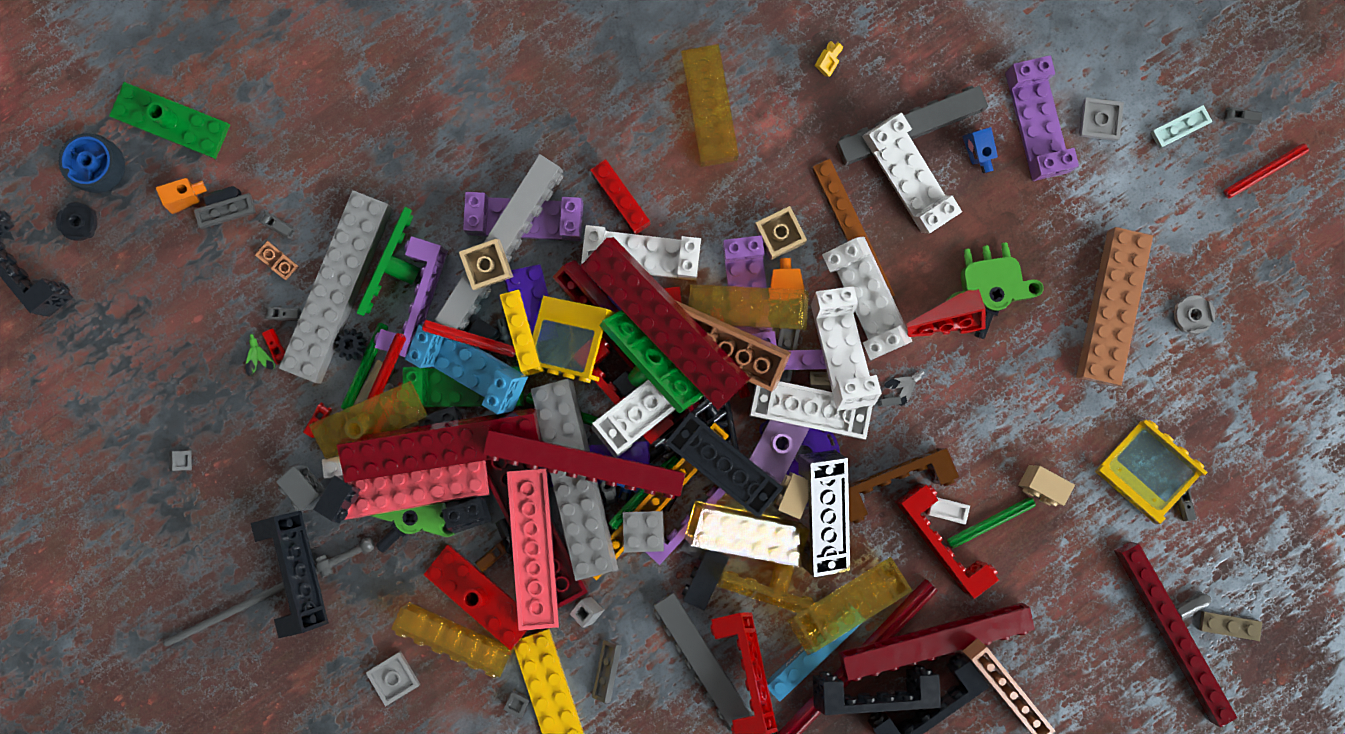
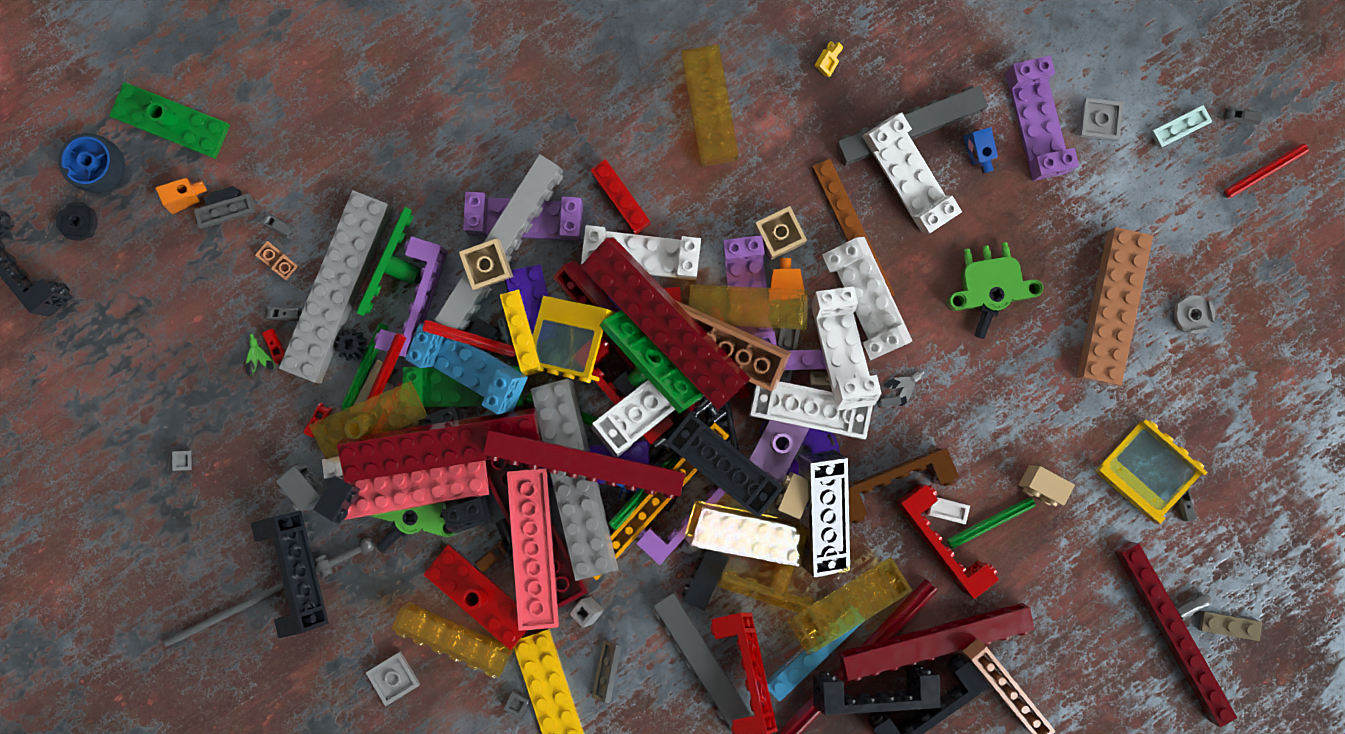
(609, 494): dark grey bar -> none
(643, 531): light grey plate -> none
(960, 313): red wedge -> none

